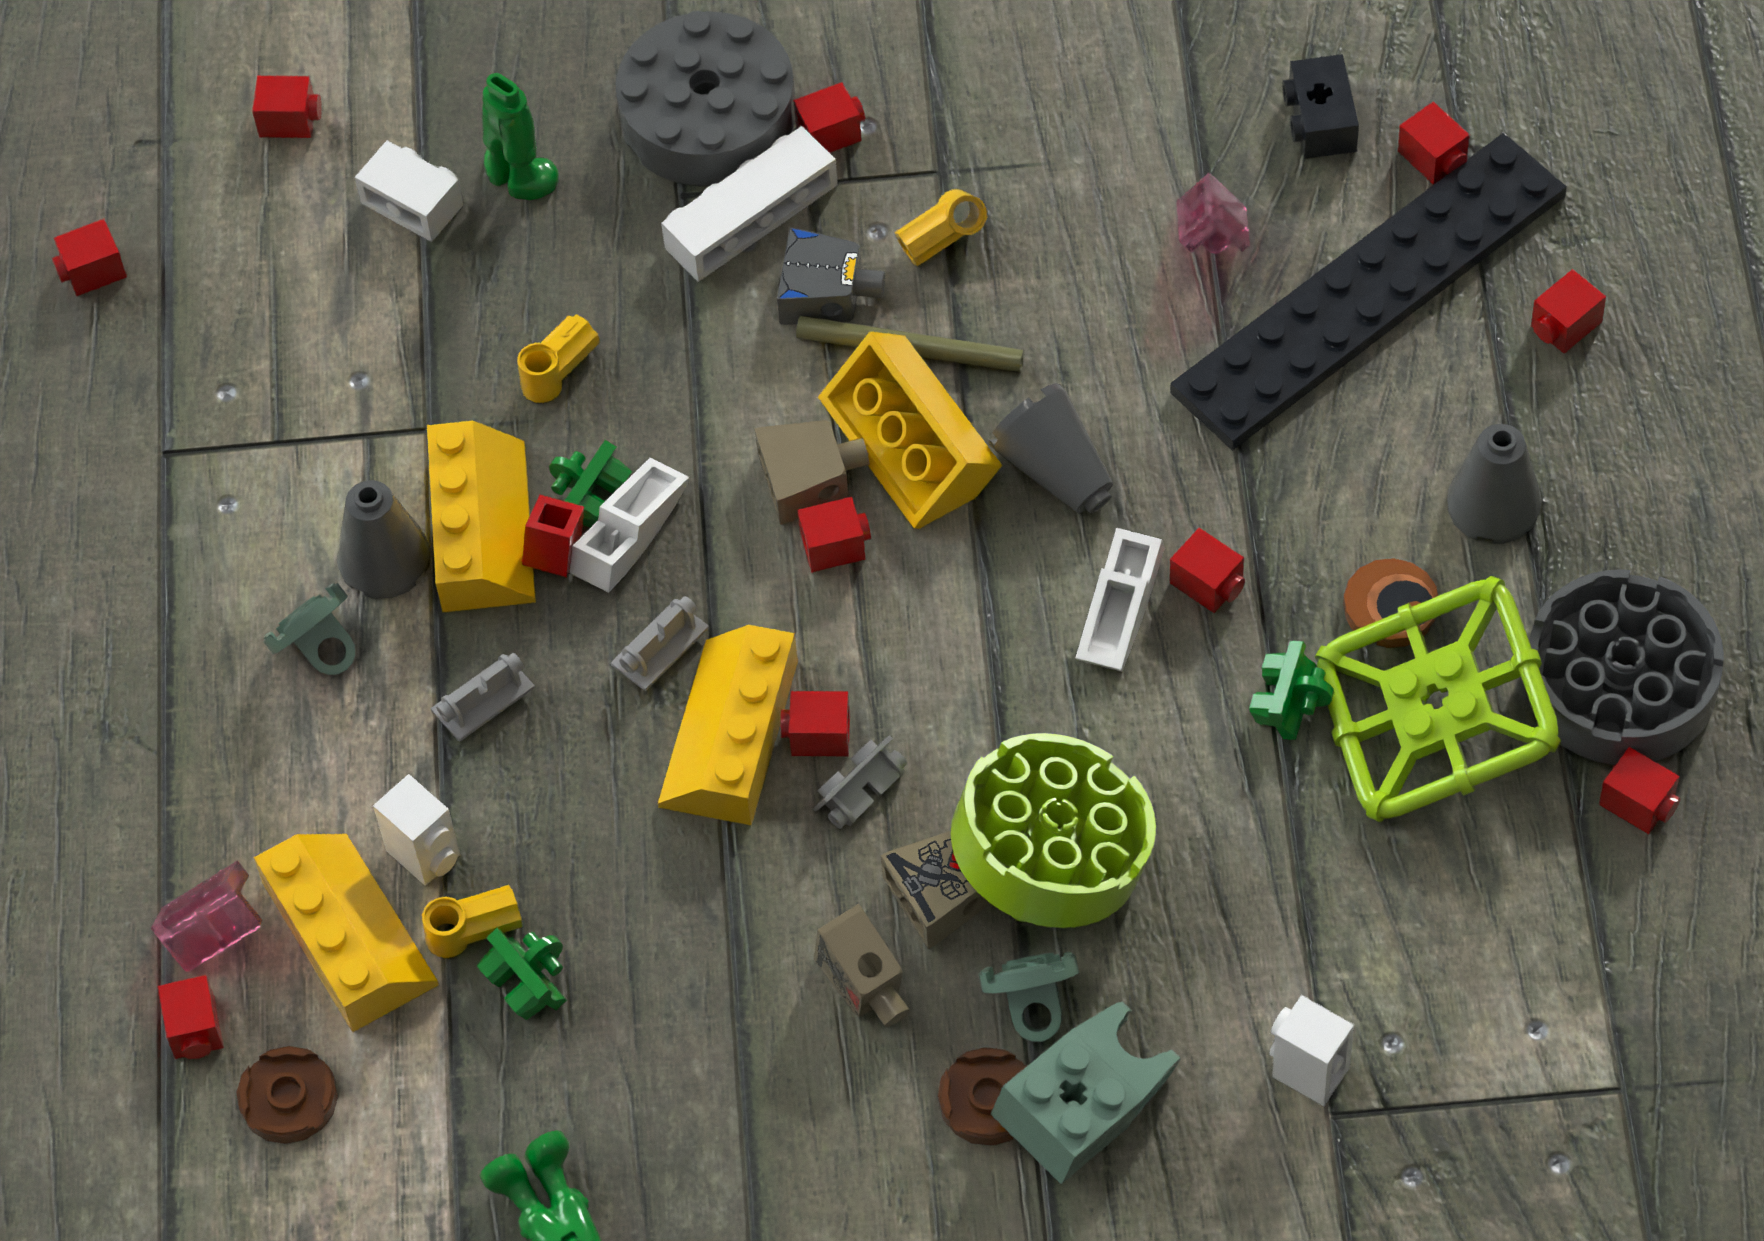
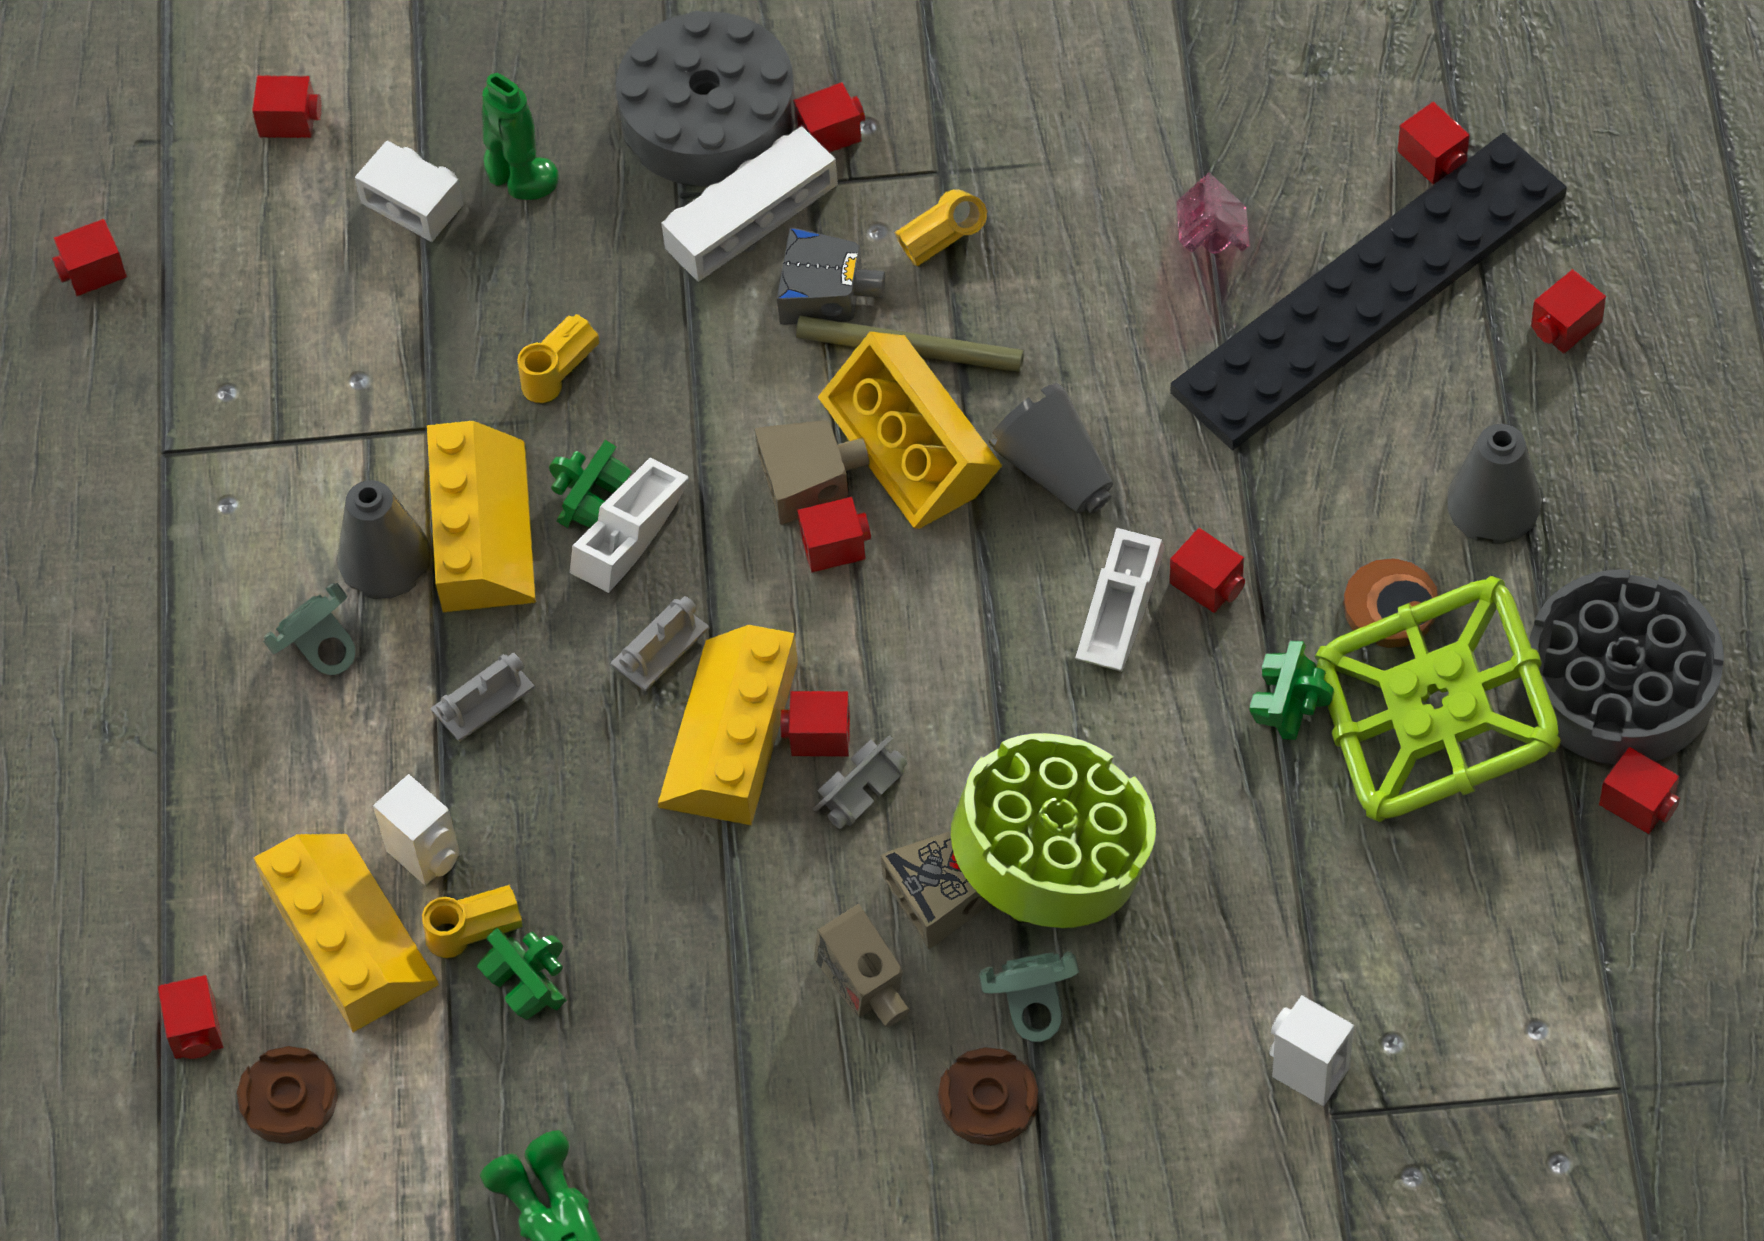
(207, 918): clear pink panel -> none
(551, 534): red brick -> none
(1080, 1094): sand green brick -> none
(1322, 106): black brick -> none

